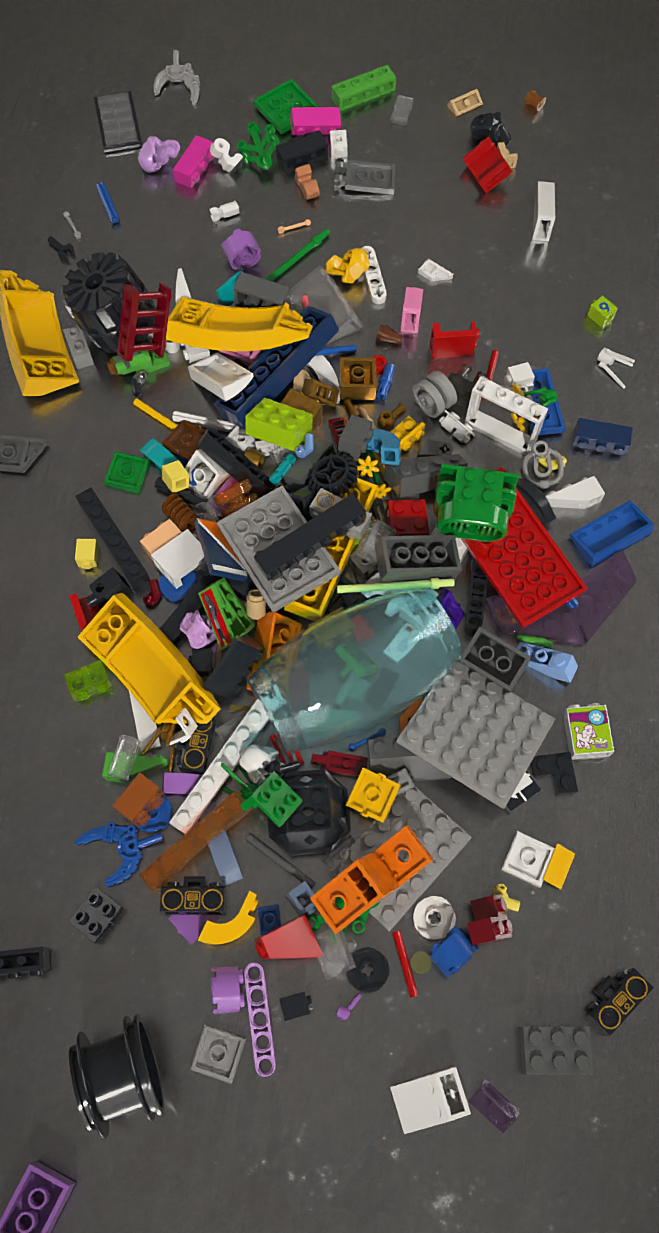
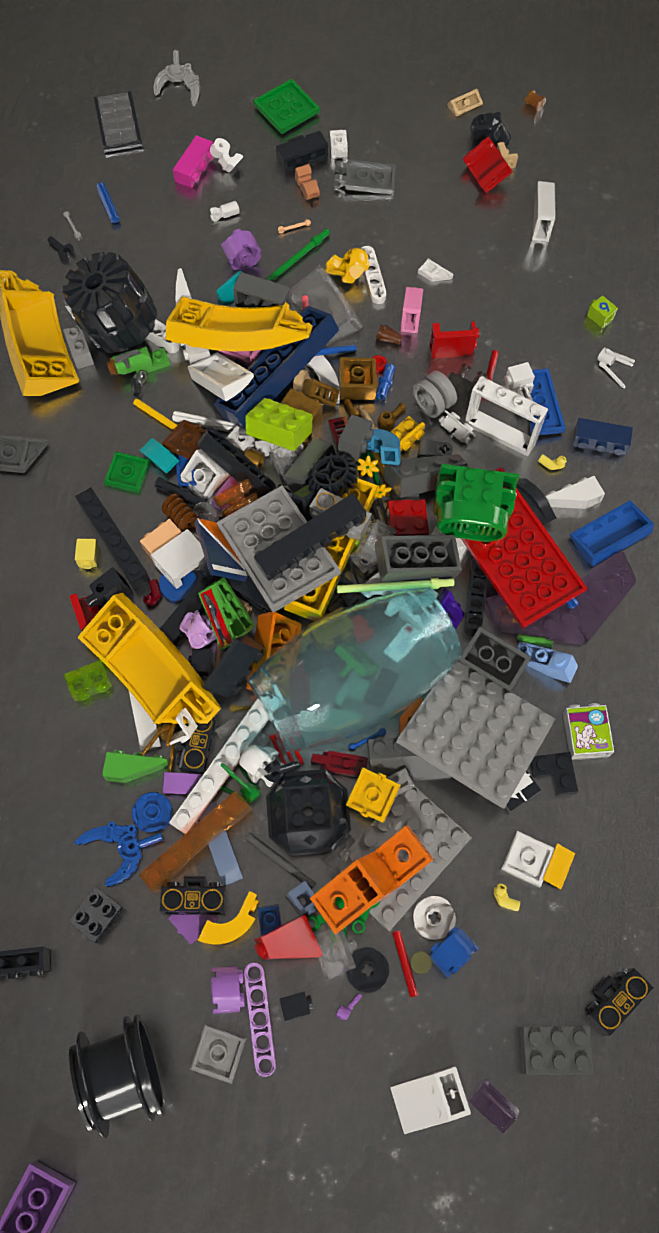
(124, 757): clear brick -> none
(129, 317): dark red fence -> none
(139, 800): dark orange brick -> none
(157, 153): lavender head -> none
(175, 476): light yellow brick -> none
(255, 605): tan brick -> none
(264, 159): green plant -> none
(274, 799): green bracket -> none
(282, 469): teal axle -> none
(307, 448): medium blue arm -> none
(312, 119): dark pink brick -> none
(363, 87): bright green brick -> none
(402, 110): clear tile -> none
(490, 920): dark red brick -> none
(541, 451): light grey piece -> none
(546, 398): green plant -> none

